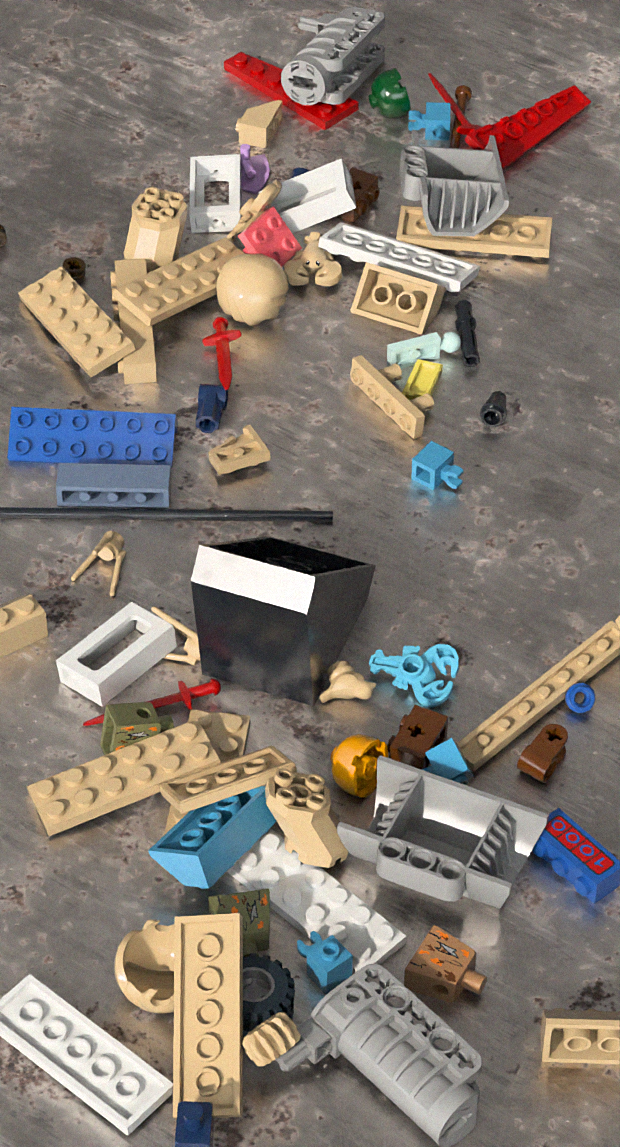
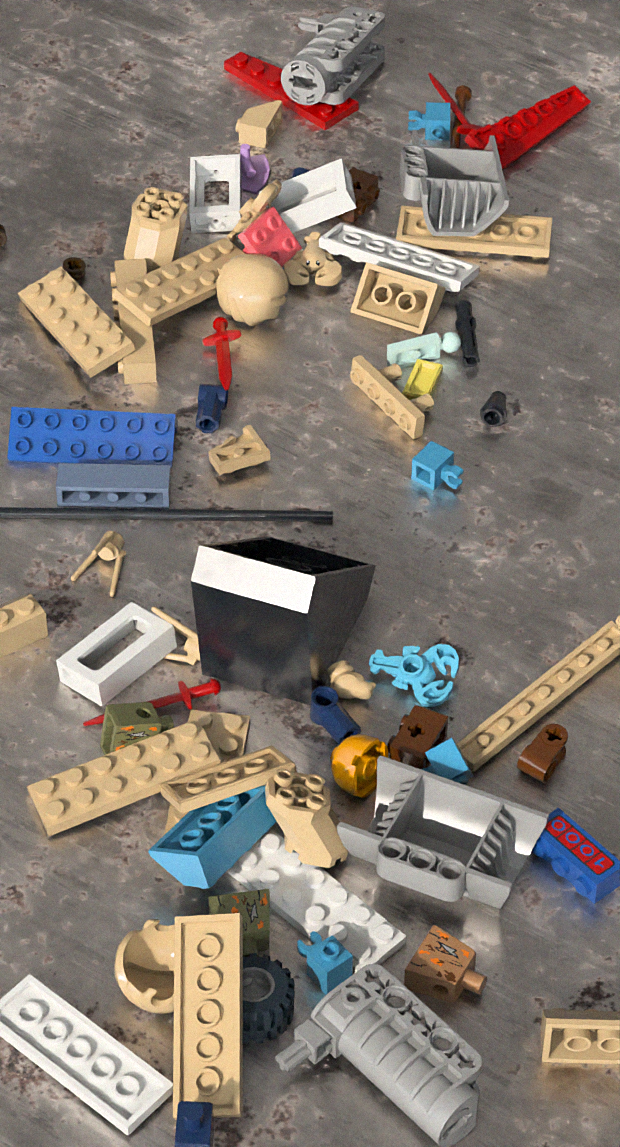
(271, 1039): tan gear -> none
(330, 714): none -> dark blue piece
(389, 95): dark green cylinder -> none
(586, 704): blue plate -> none

